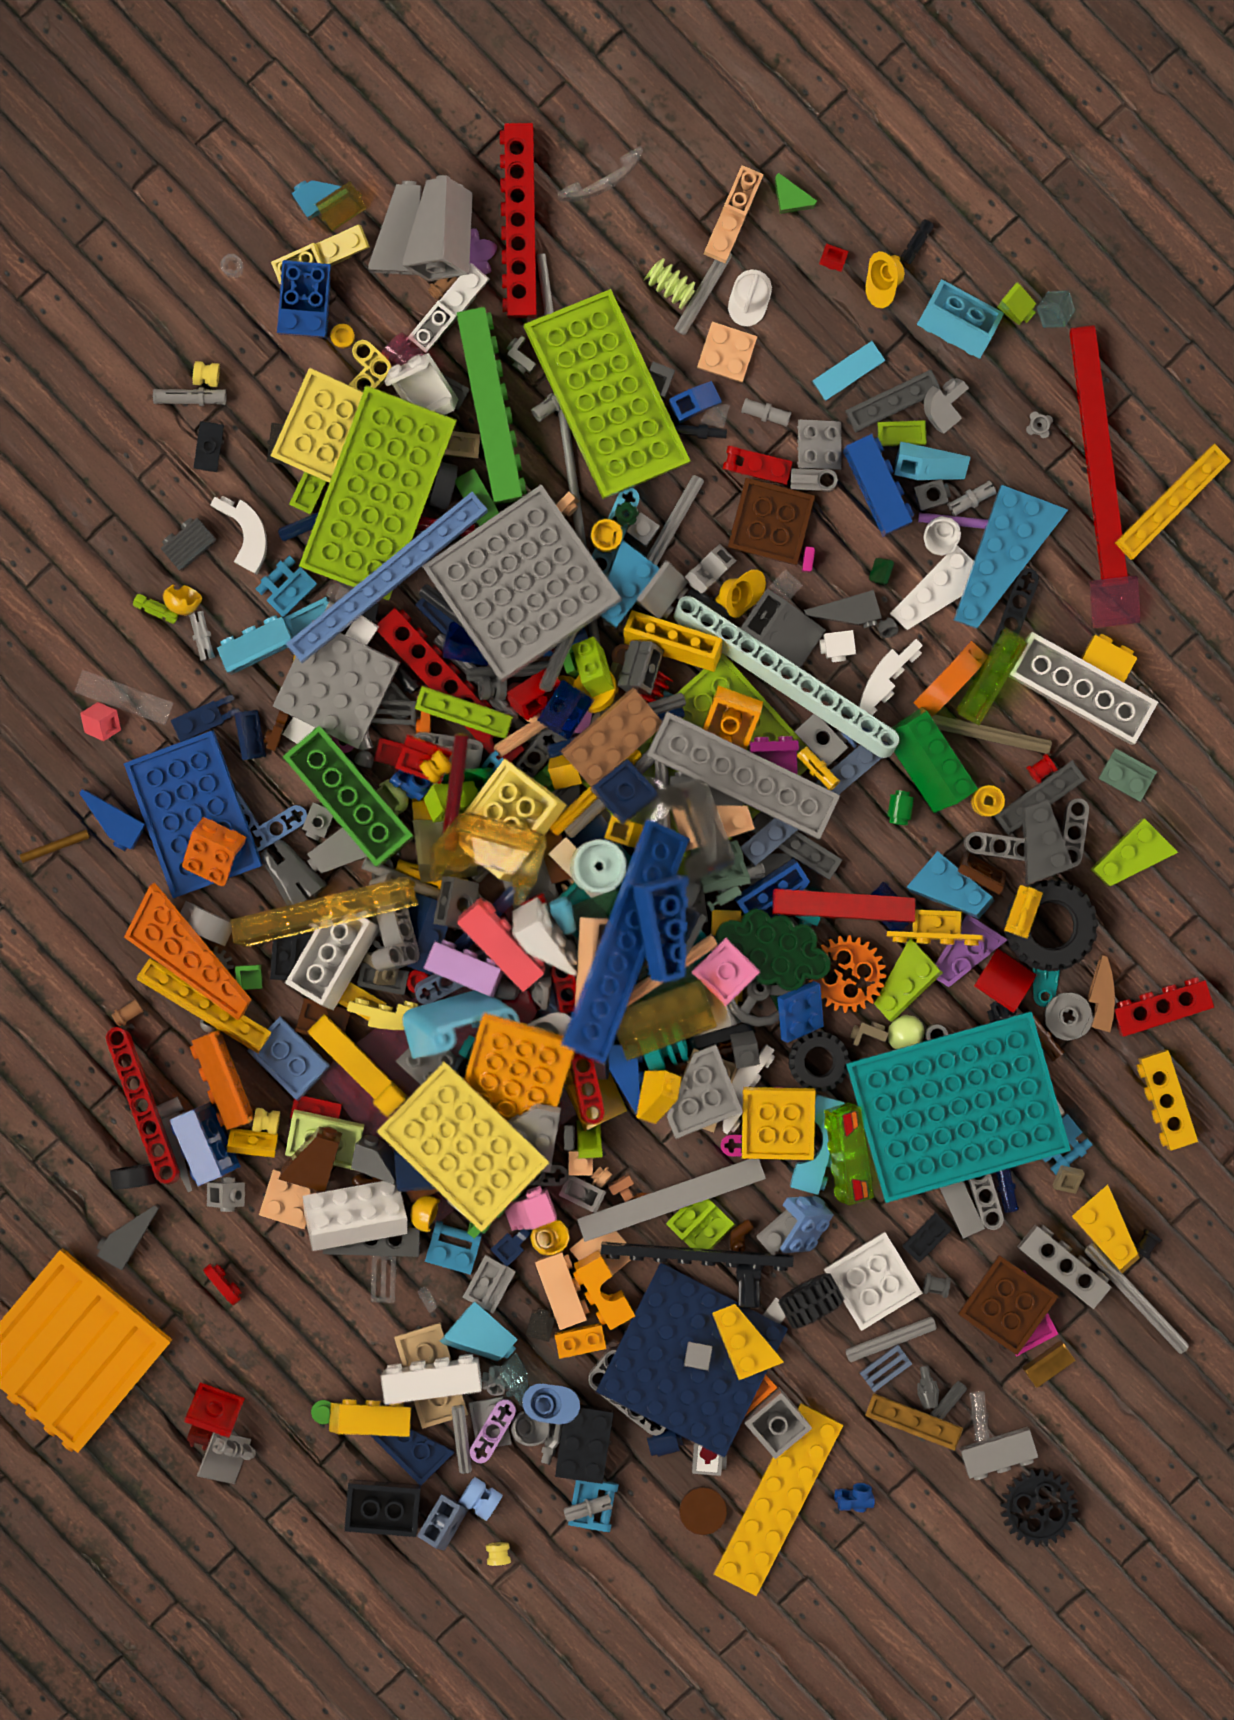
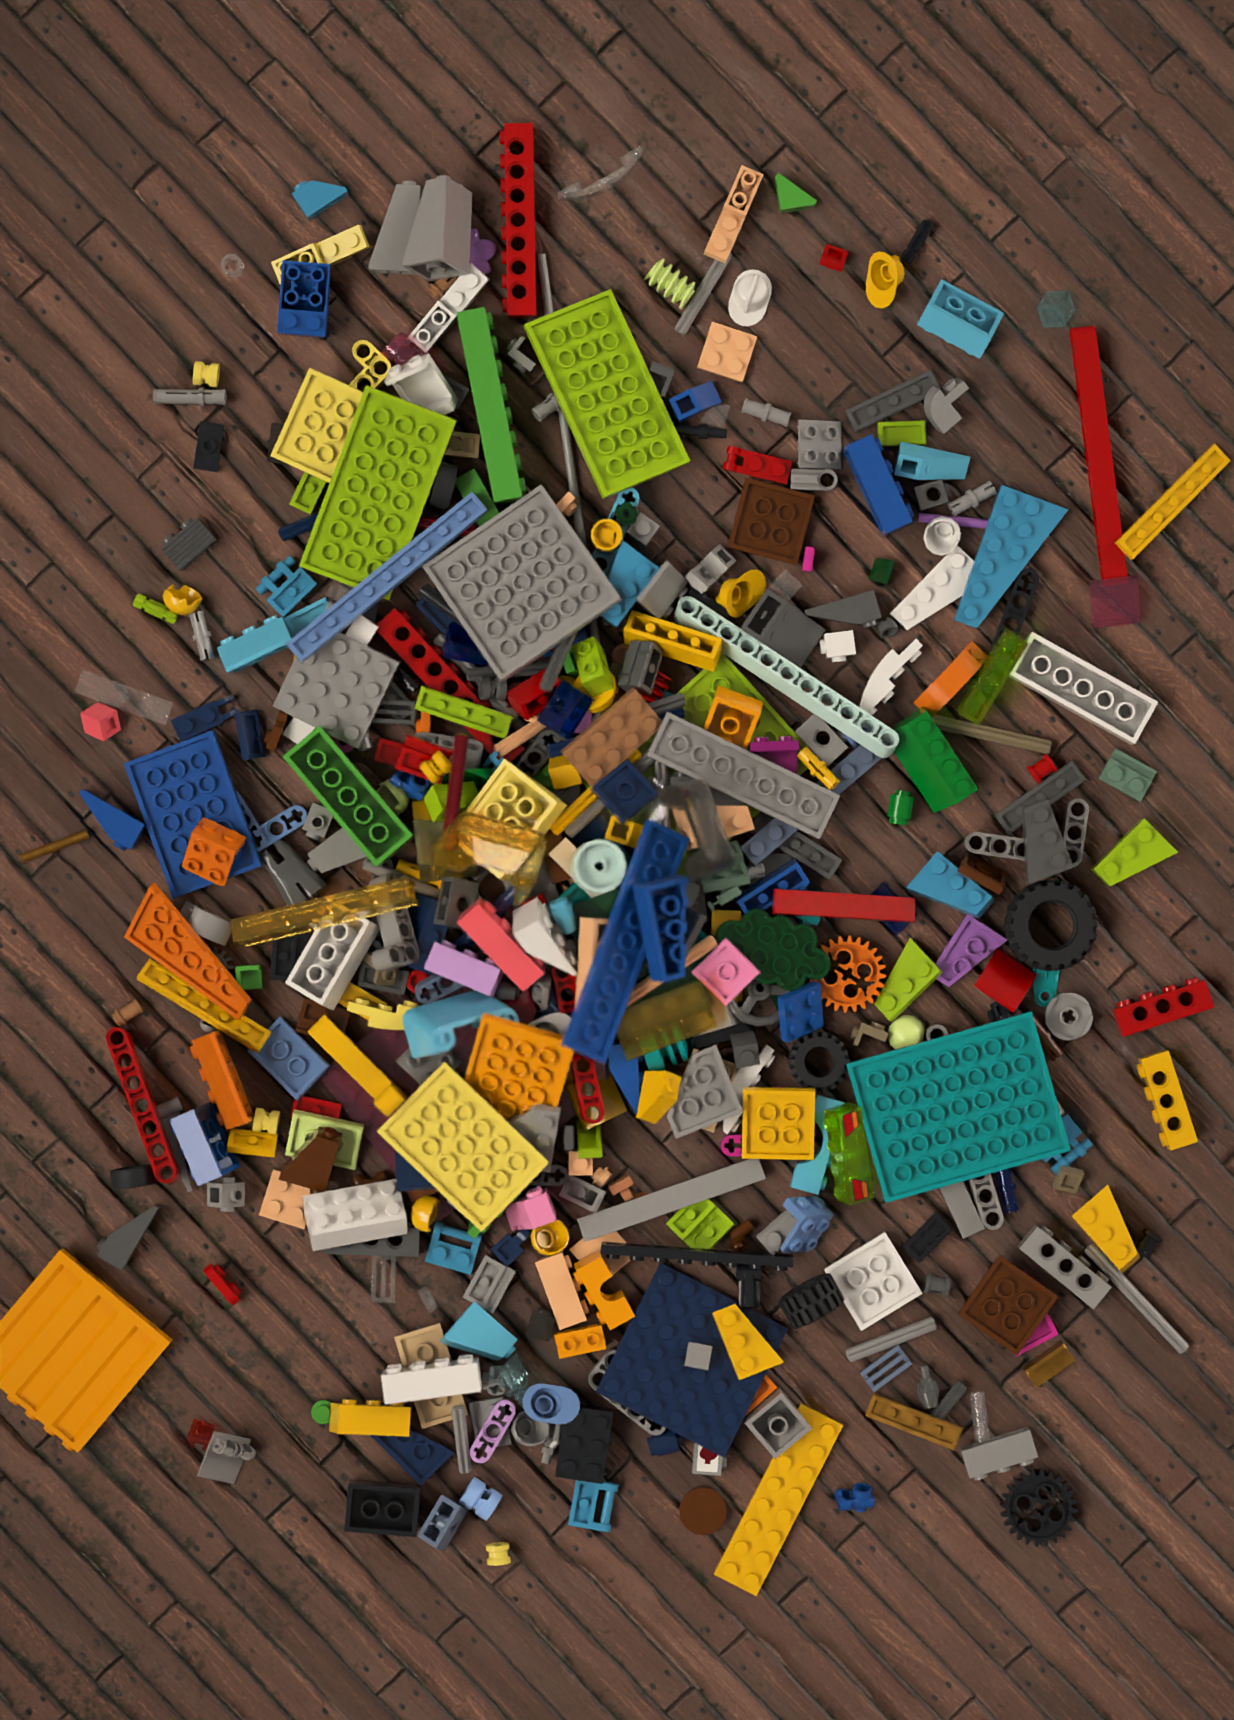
(214, 1410): red tile -> none
(255, 538): white arch -> none
(341, 206): clear yellow piece -> none
(342, 336): yellow tile -> none
(364, 759): dark grey hinge -> none
(374, 1159): dark grey slope -> none
(465, 1052): piece -> none
(587, 1508): light grey axle -> none
(675, 519): light grey axle -> none
(775, 1312): white sticker -> none
(848, 371): medium azure tile -> none
(937, 926): yellow bracket -> none
(987, 801): yellow wheel -> none
(1017, 305): lime slope -> none
(1023, 911): yellow hinge -> none
(1044, 420): light grey plate -> none
(1103, 995): medium nougat slope -> none
(1109, 657): yellow brick -> none

